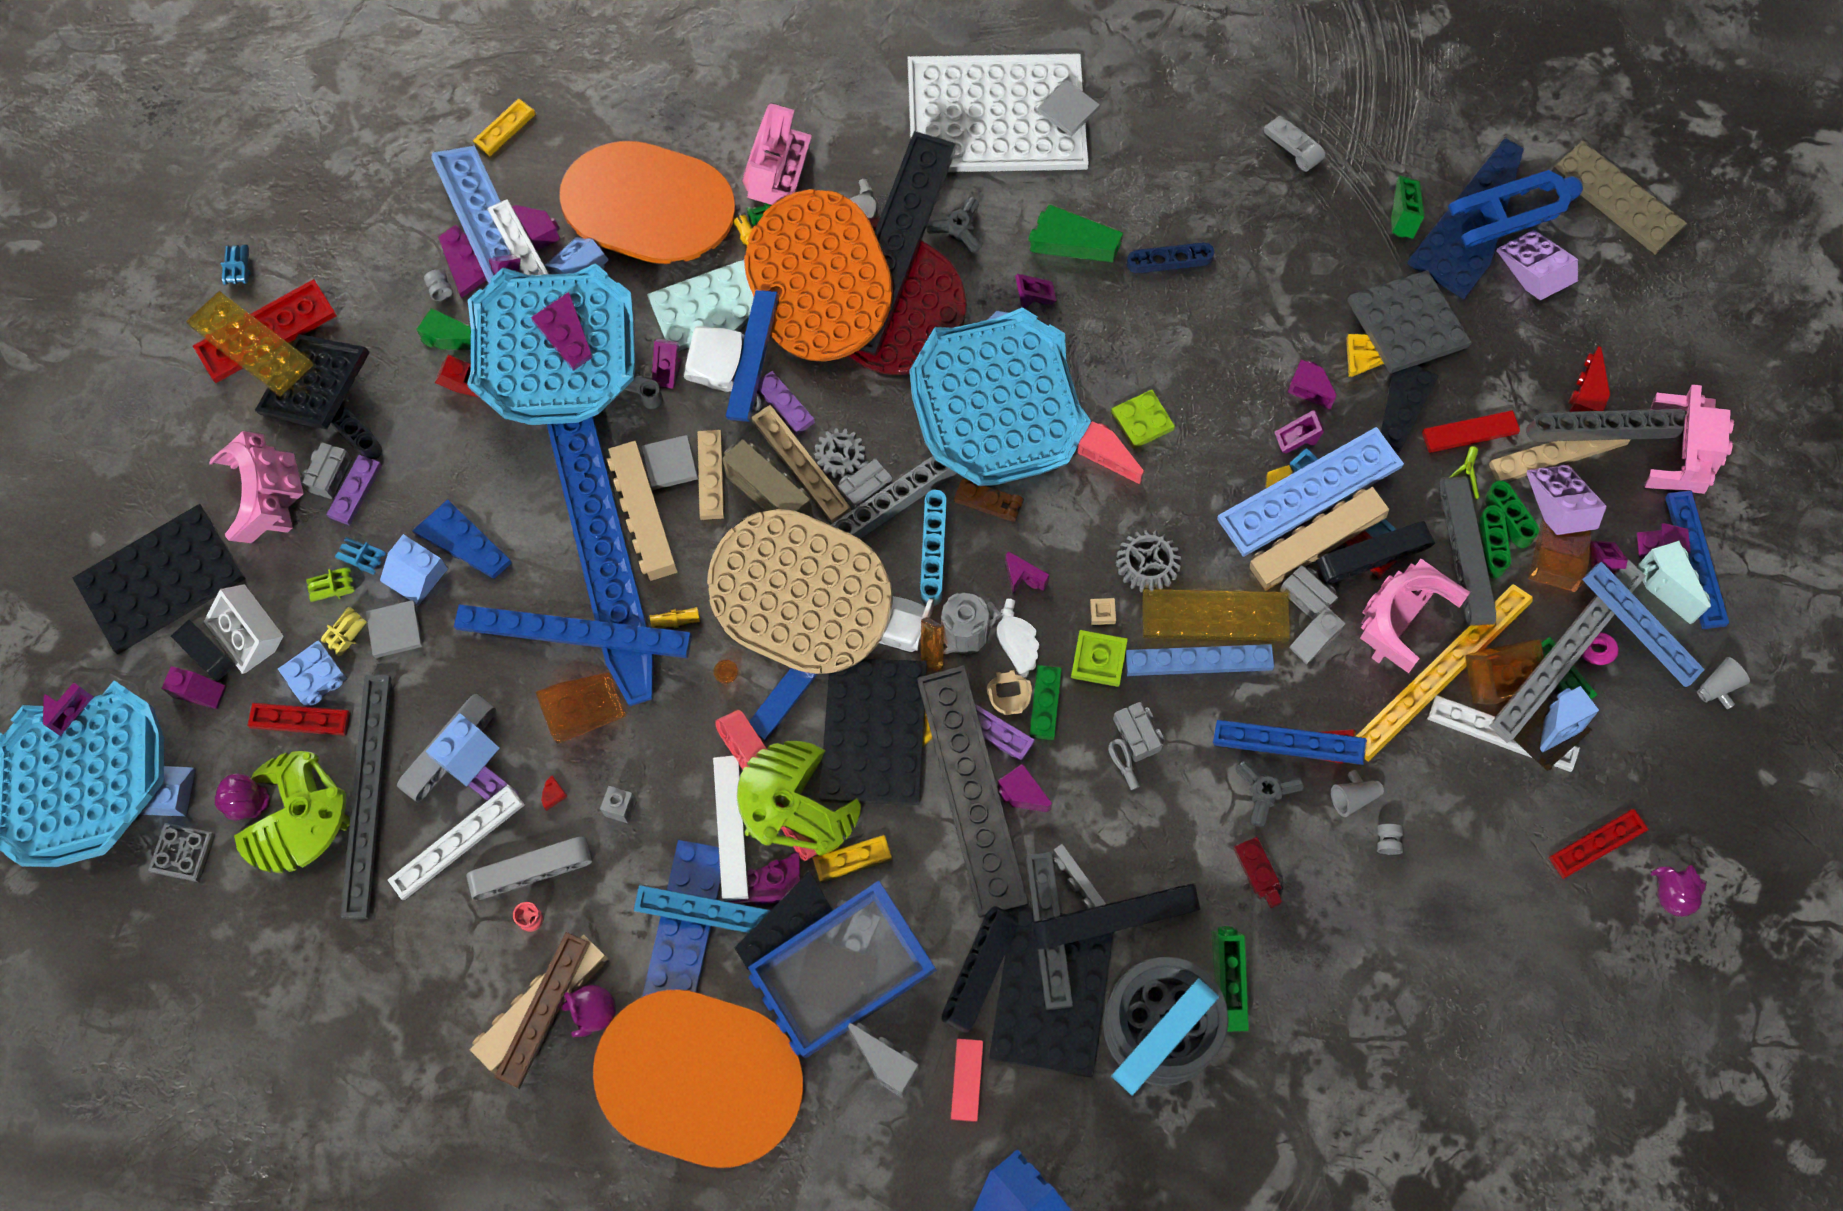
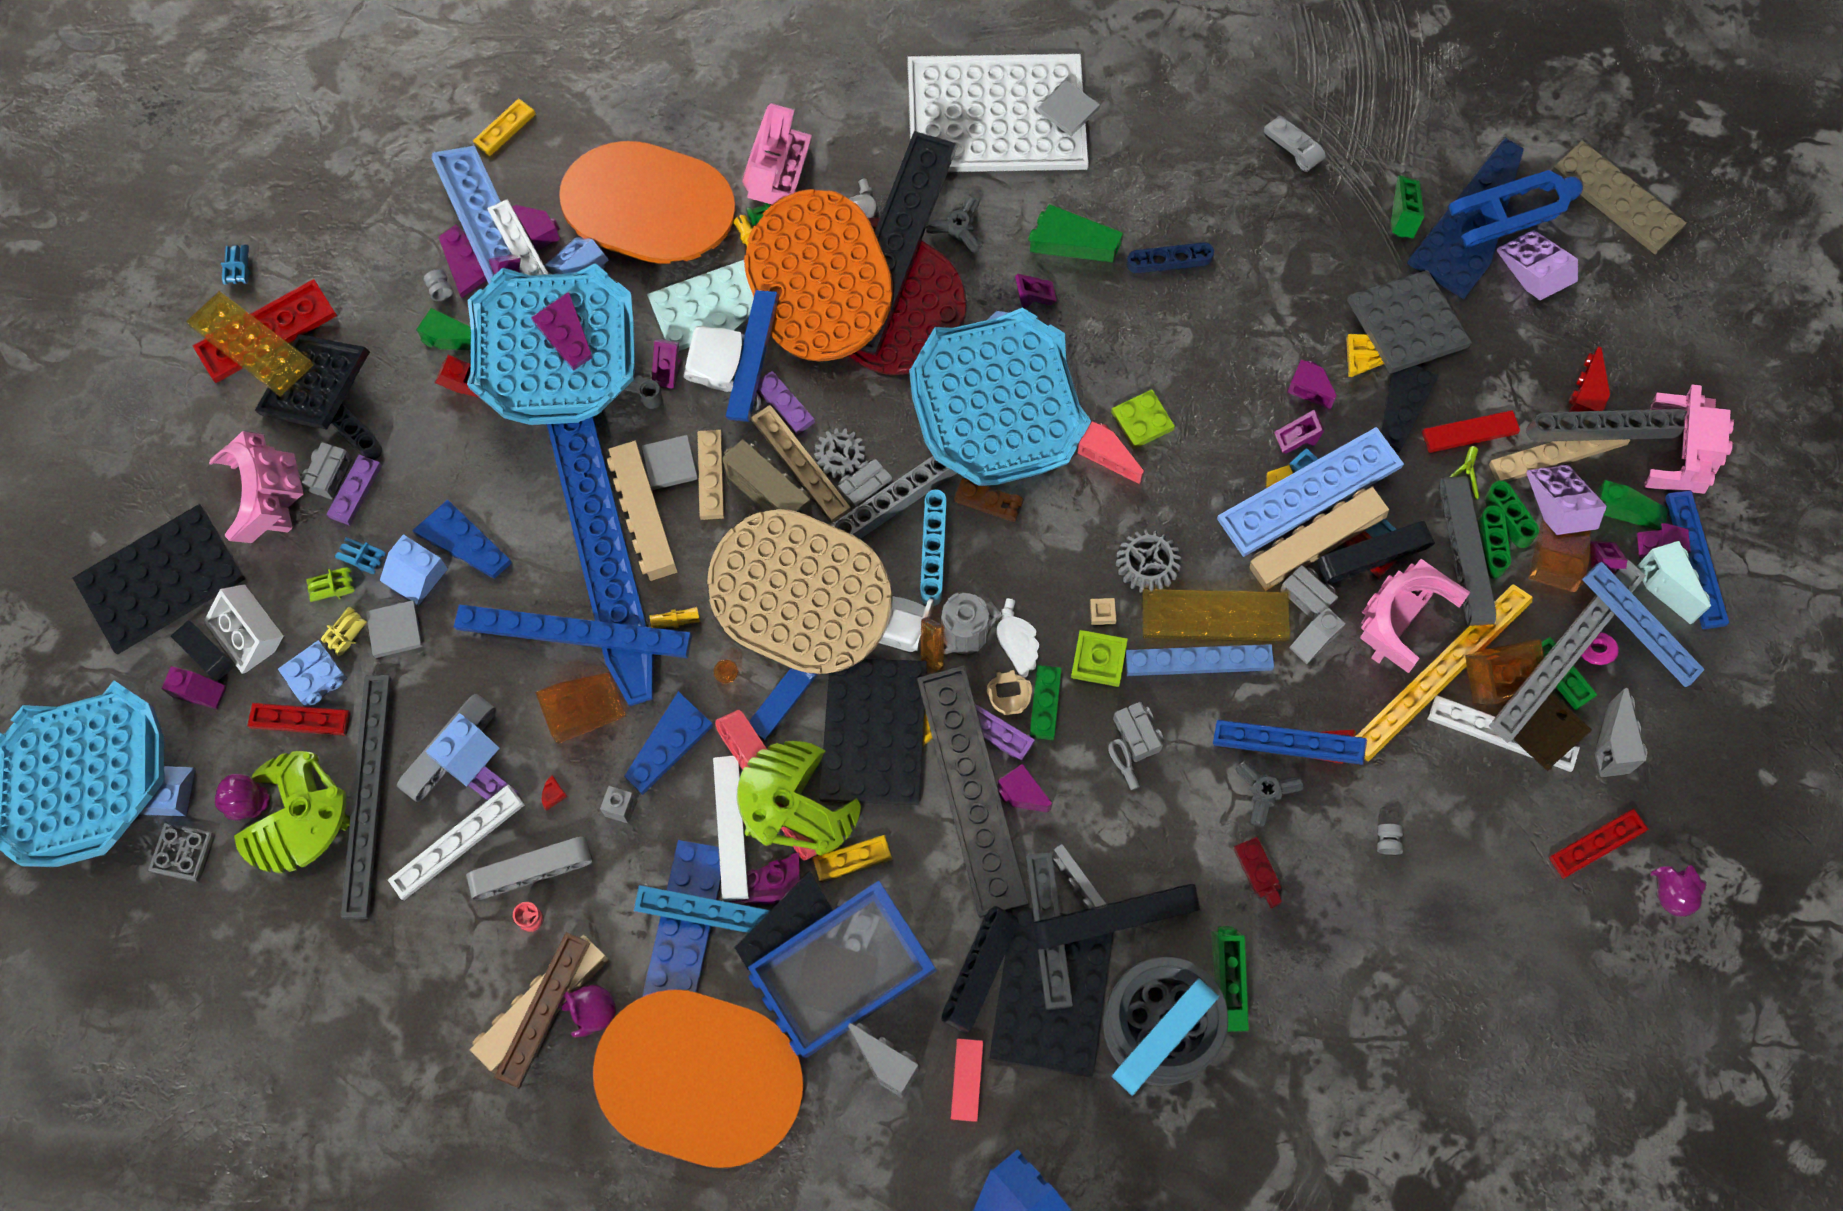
(62, 713): magenta slope -> none
(672, 737): none -> blue wing
(1021, 570): magenta slope -> none
(1355, 795): light grey piece -> none
(1567, 717): light blue slope -> none
(1619, 743): none -> light grey slope
(1631, 506): none -> green slope
(1723, 680): light grey piece -> none

